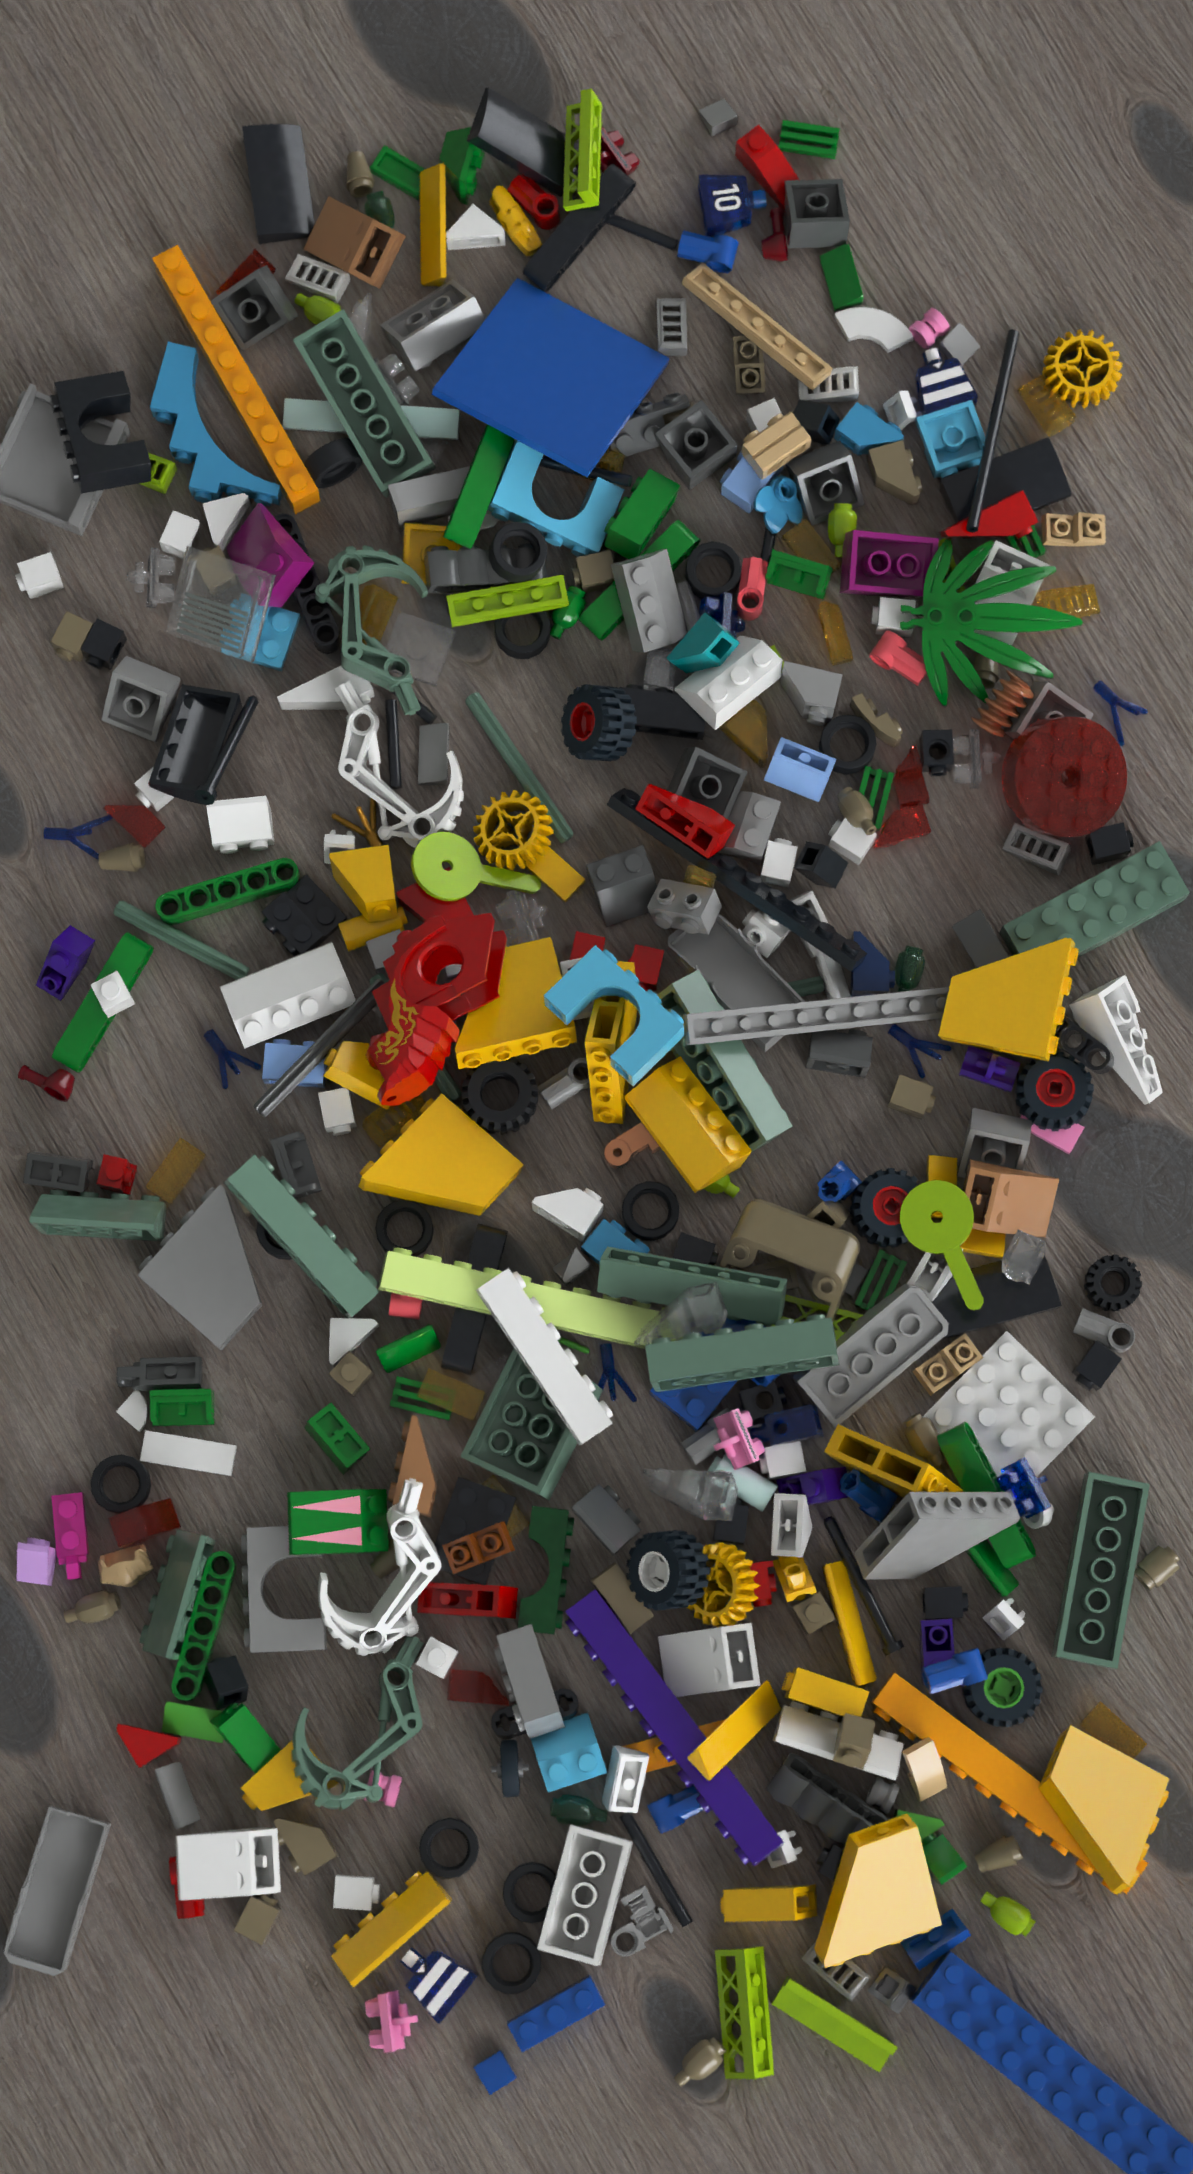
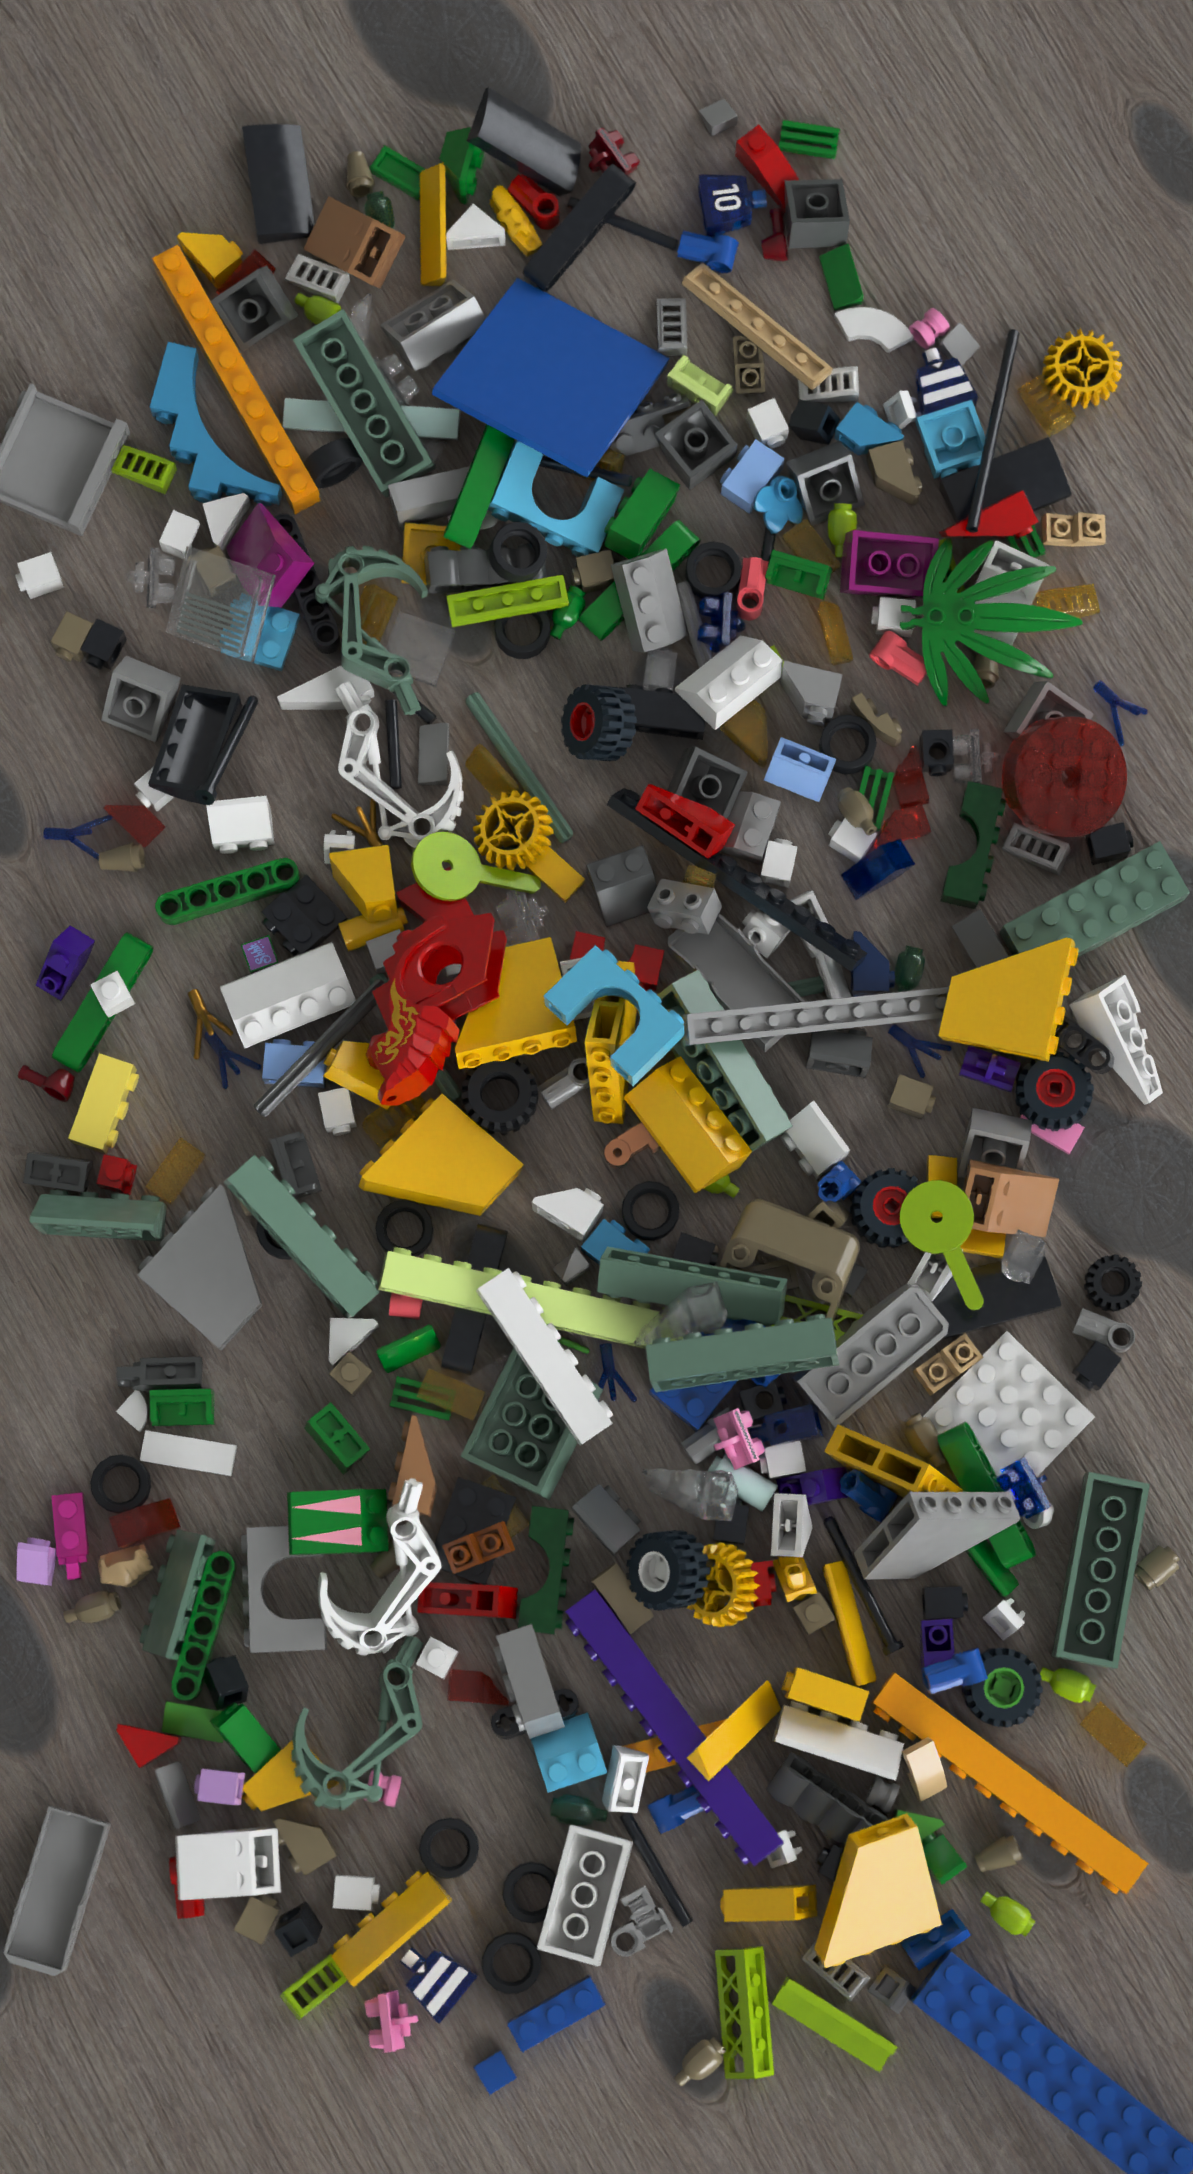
(94, 464): black arch -> none
(103, 1104): none -> light yellow brick
(180, 940): sand green axle -> none
(205, 1018): none -> pearl gold plant
(211, 254): none -> yellow slope
(219, 1786): none -> lavender slope
(259, 954): none -> tile
(293, 2004): none -> lime slope
(298, 1929): none -> black brick
(490, 772): none -> clear yellow slope
(510, 1768): black wheel -> none
(589, 152): lime fence -> none
(698, 385): none -> yellowish green hinge
(703, 646): teal slope -> none
(709, 1660): white slope -> none
(775, 444): tan brick -> none
(814, 1141): none -> white slope
(821, 865): black brick -> none
(854, 1741): dark tan brick -> none
(878, 868): none -> clear blue slope
(891, 1259): green tile -> none
(980, 810): none -> dark green arch
(1004, 705): nougat piece -> none
(1069, 1684): none -> lime plant
(1104, 1803): yellow slope -> none

